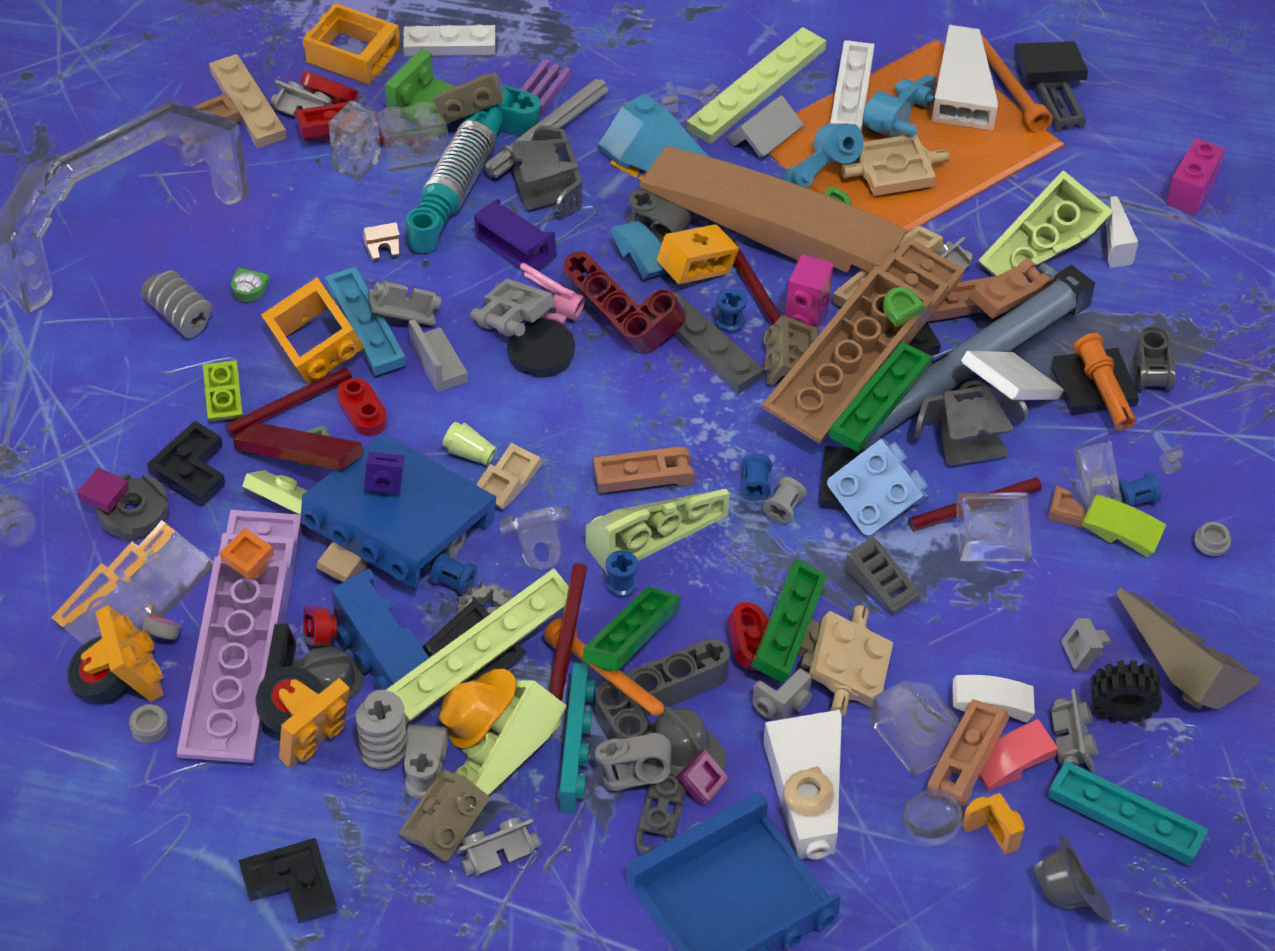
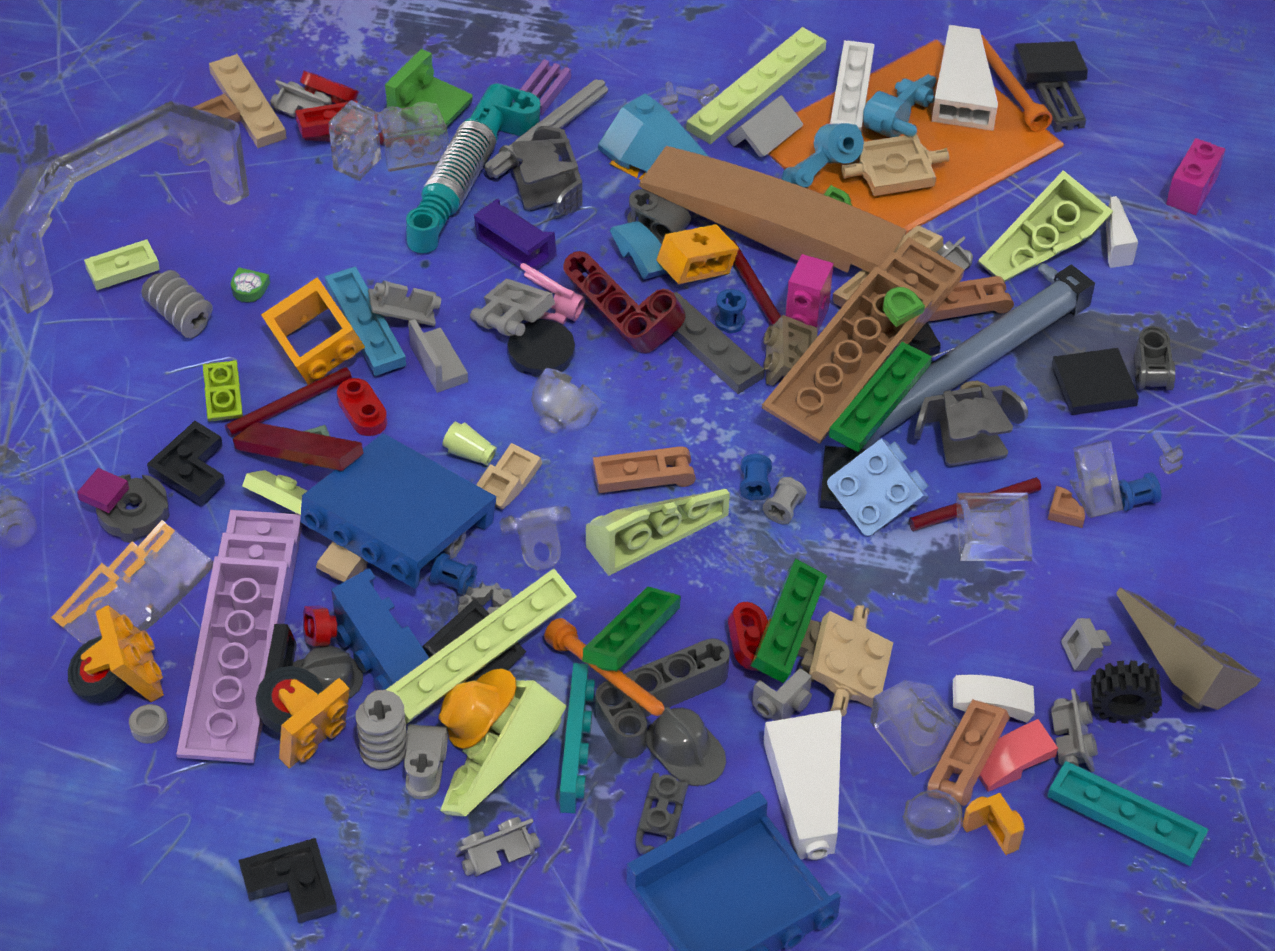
(122, 264): none -> yellowish green plate
(161, 626): light grey tile -> none
(247, 554): orange tile -> none
(379, 236): light nougat tile -> none
(380, 34): light orange window -> none
(384, 473): dark purple bracket -> none
(444, 814): dark tan bracket -> none
(450, 40): white plate -> none
(469, 97): dark tan bracket -> none
(562, 403): none -> clear cylinder
(567, 630): dark red bar -> none
(621, 569): blue bush -> none
(636, 761): light grey piece -> none
(702, 777): magenta tile -> none
(813, 805): tan piece -> none
(867, 558): dark grey slope -> none
(1010, 288): nougat plate -> none
(1012, 375): white tile -> none
(1068, 883): dark grey piece -> none
(1100, 369): orange pin -> none
(1123, 522): lime slope -> none
(1213, 539): light grey plate -> none

